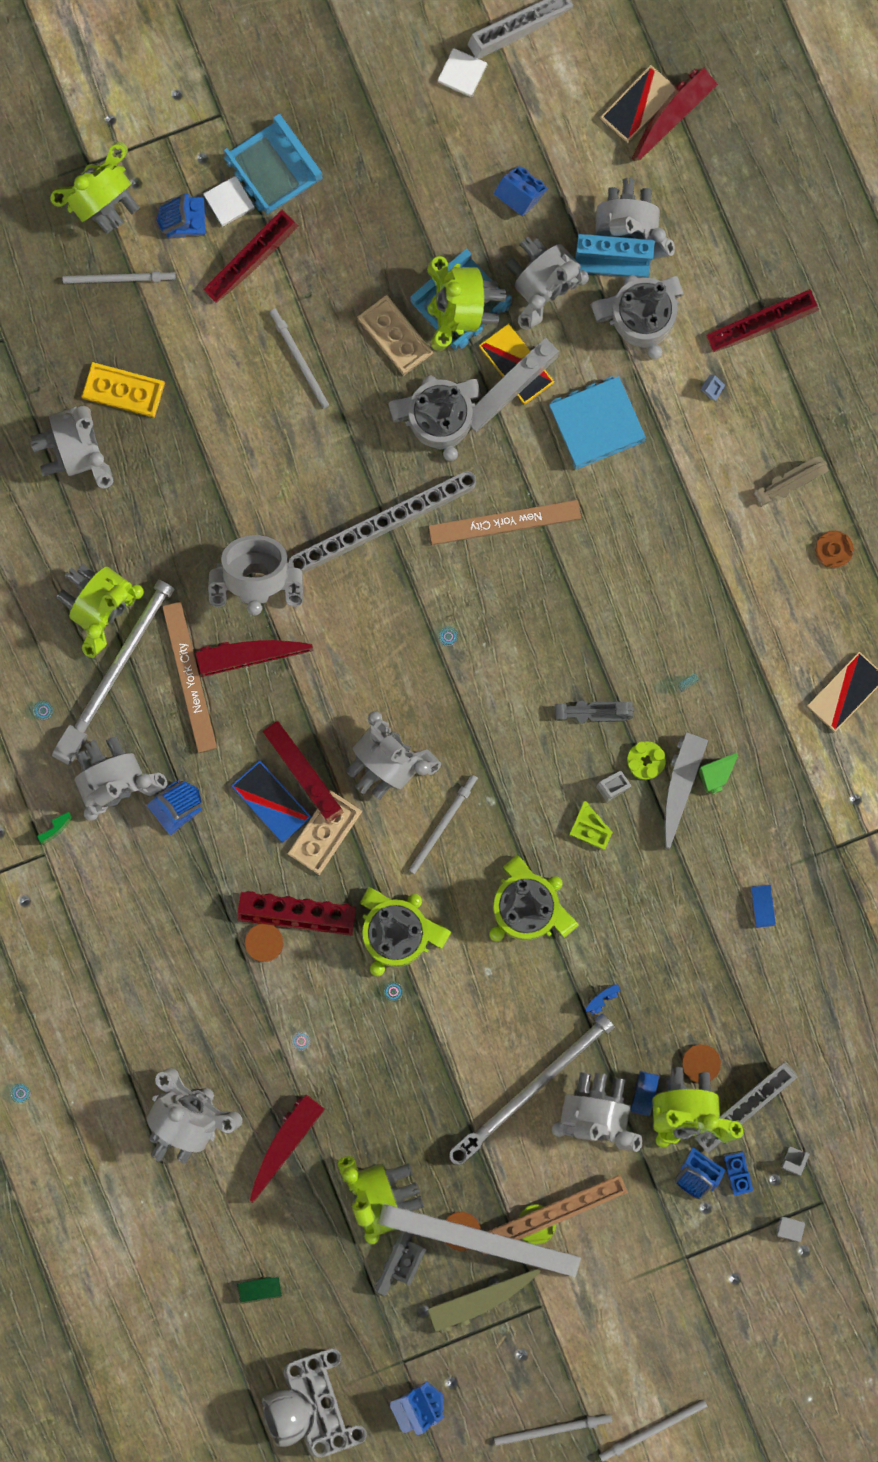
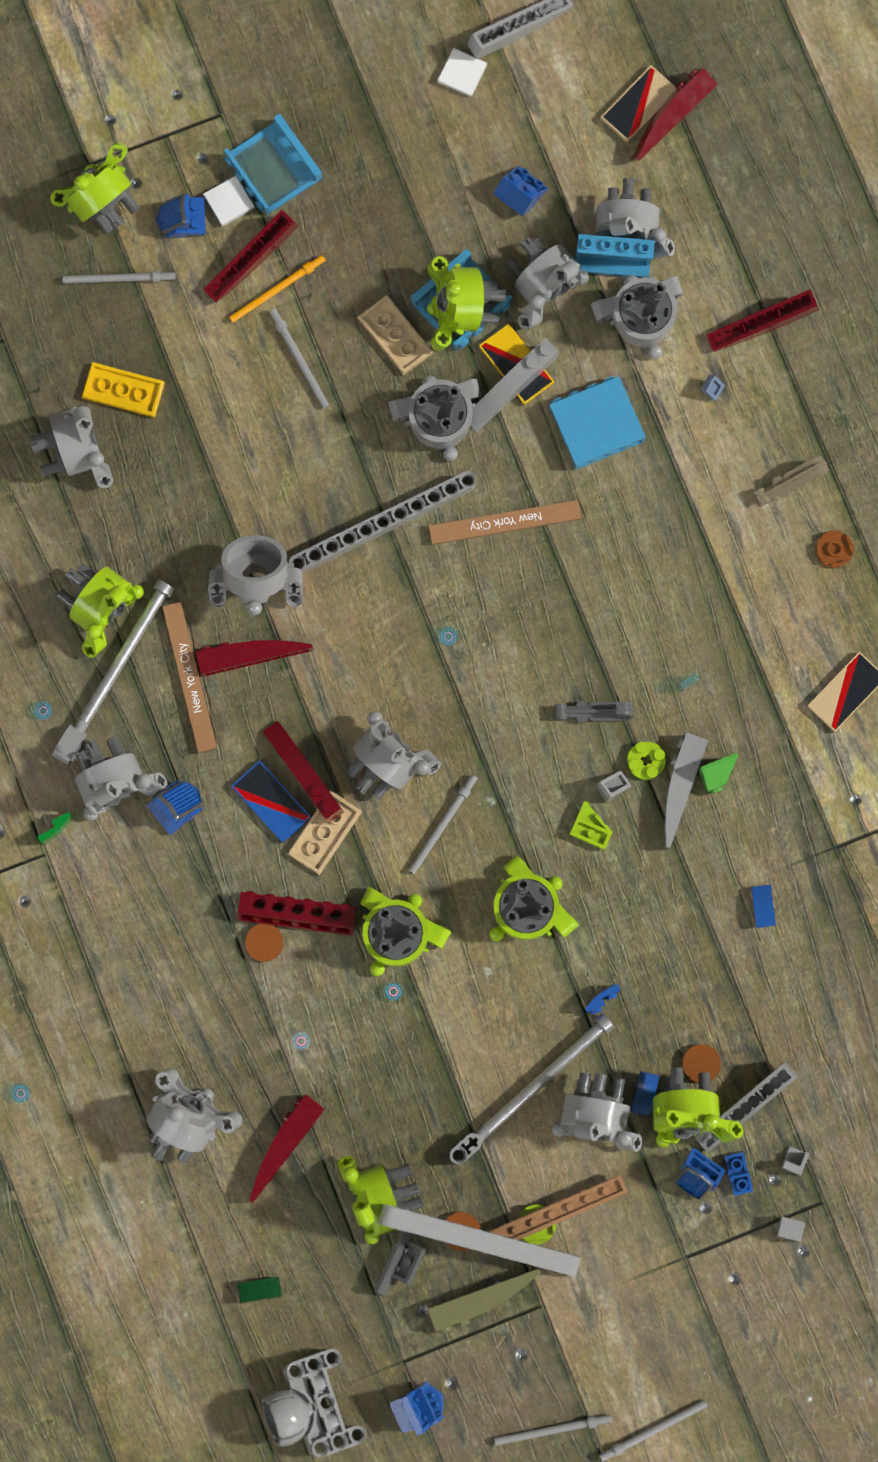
(307, 268): none -> light orange bar

